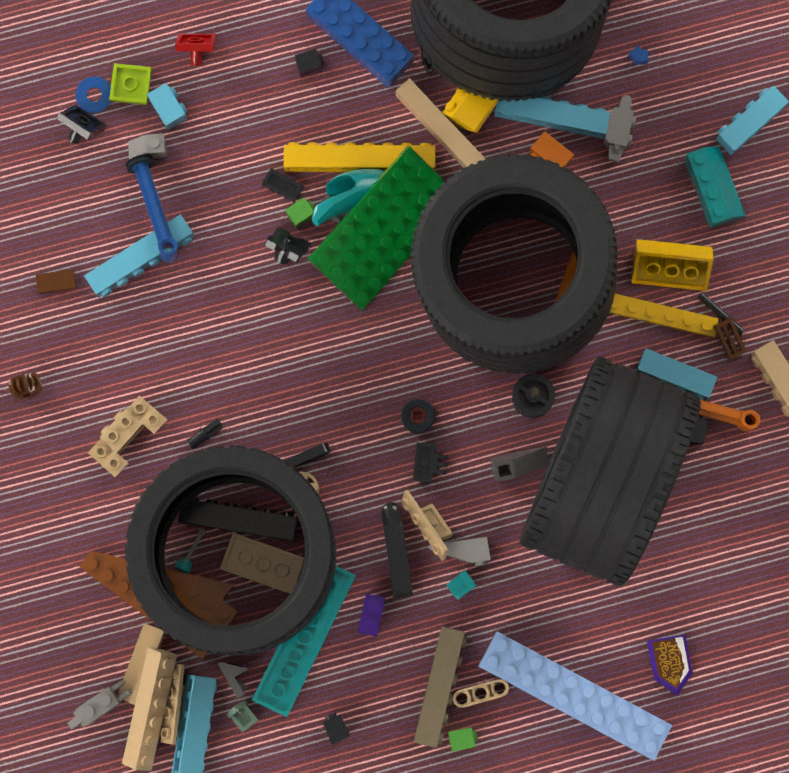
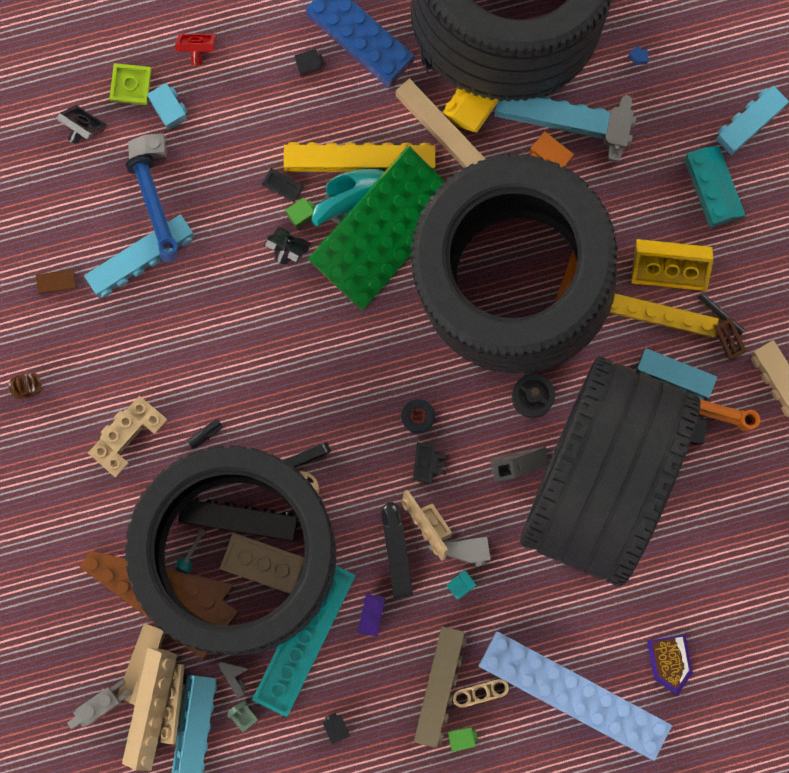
(85, 103): blue piece -> none

